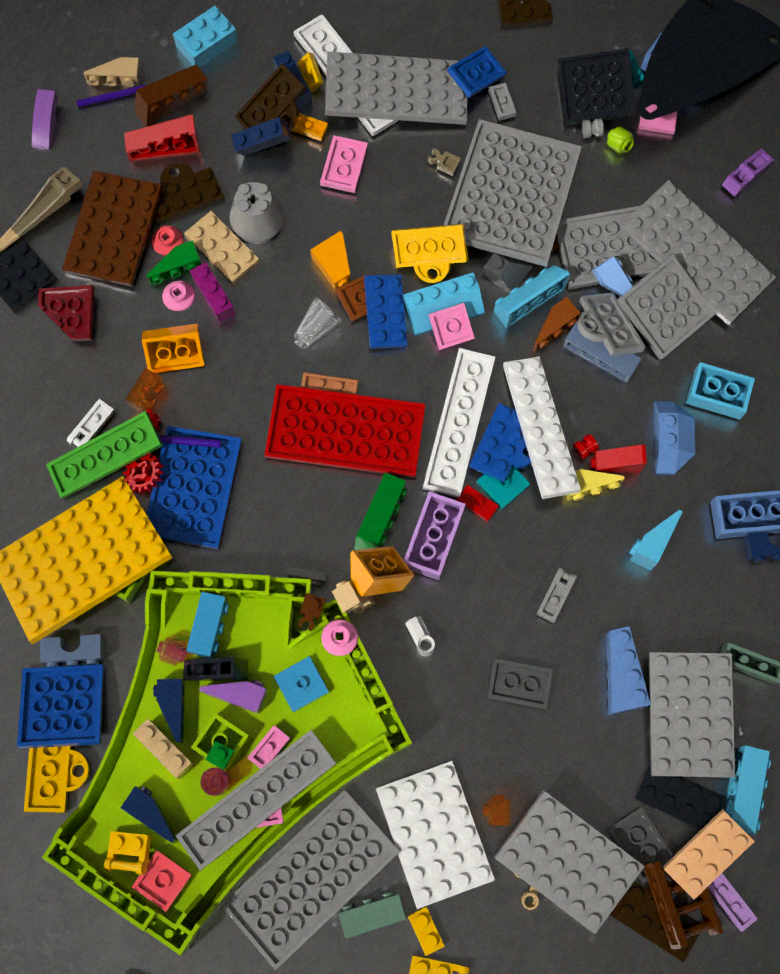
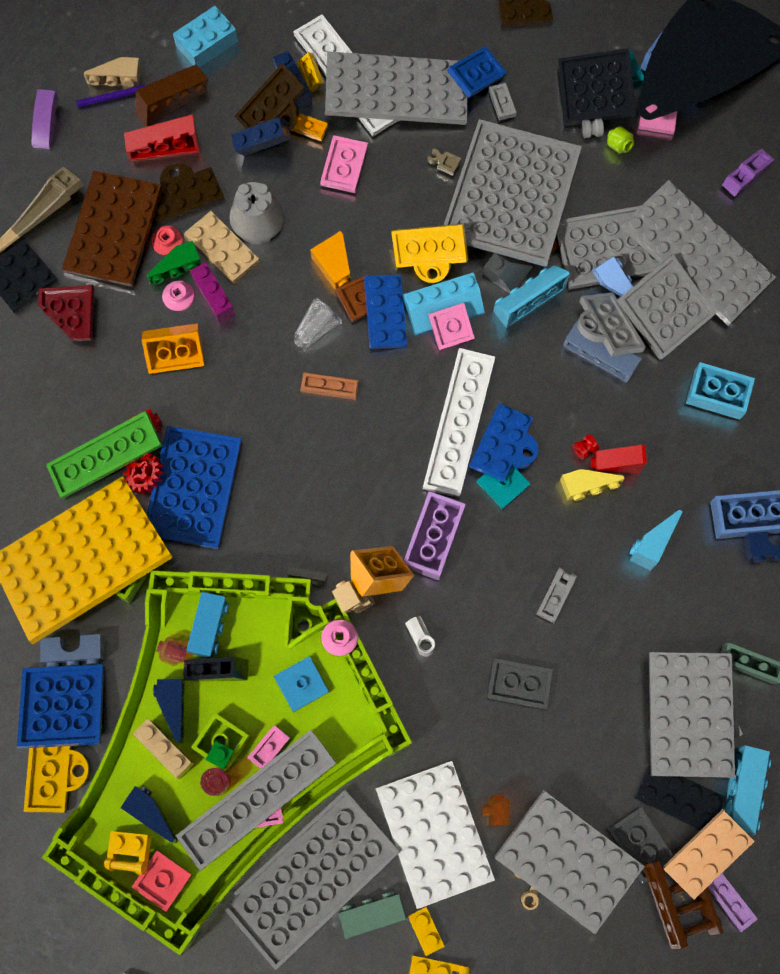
(91, 423): white plate -> none
(145, 391): clear orange brick -> none
(190, 441): dark purple bar -> none
(242, 694): medium lavender slope -> none
(311, 608): reddish brown plate -> none
(345, 430): red plate -> none
(380, 513): green wedge -> none
(477, 503): red plate -> none
(541, 428): white plate -> none
(561, 317): dark orange slope -> none
(624, 674): medium blue wedge -> none
(640, 914): dark brown plate -> none
(672, 437): medium blue wedge -> none

